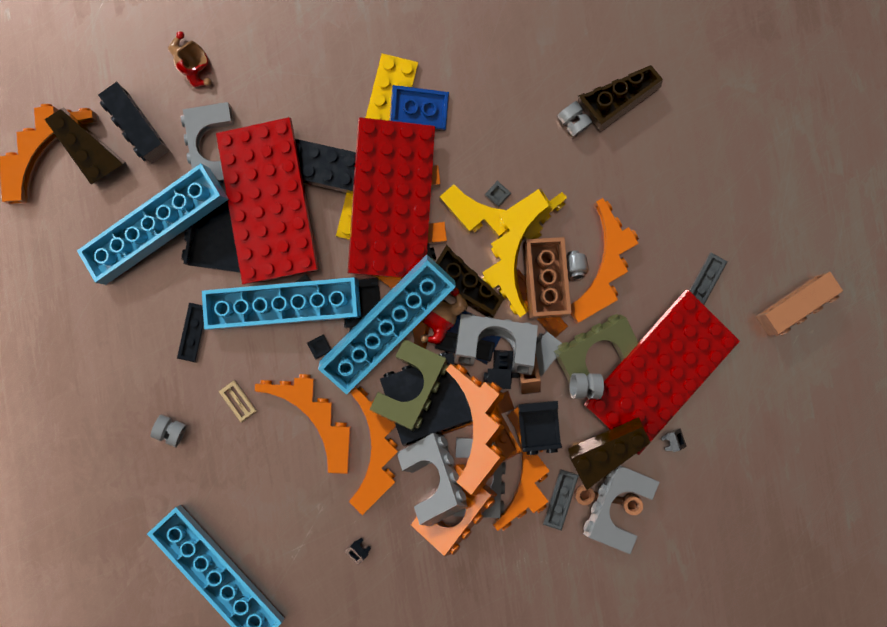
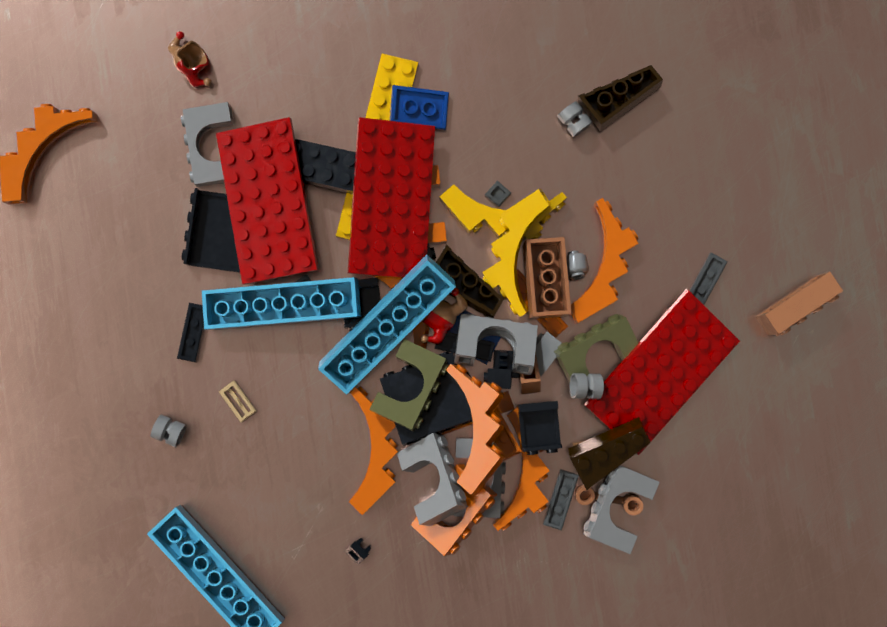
(83, 146): dark brown wedge -> none
(134, 123): black brick -> none
(152, 224): medium azure brick -> none
(301, 394): orange arch -> none
(319, 346): black tile -> none
(676, 440): black tile -> none

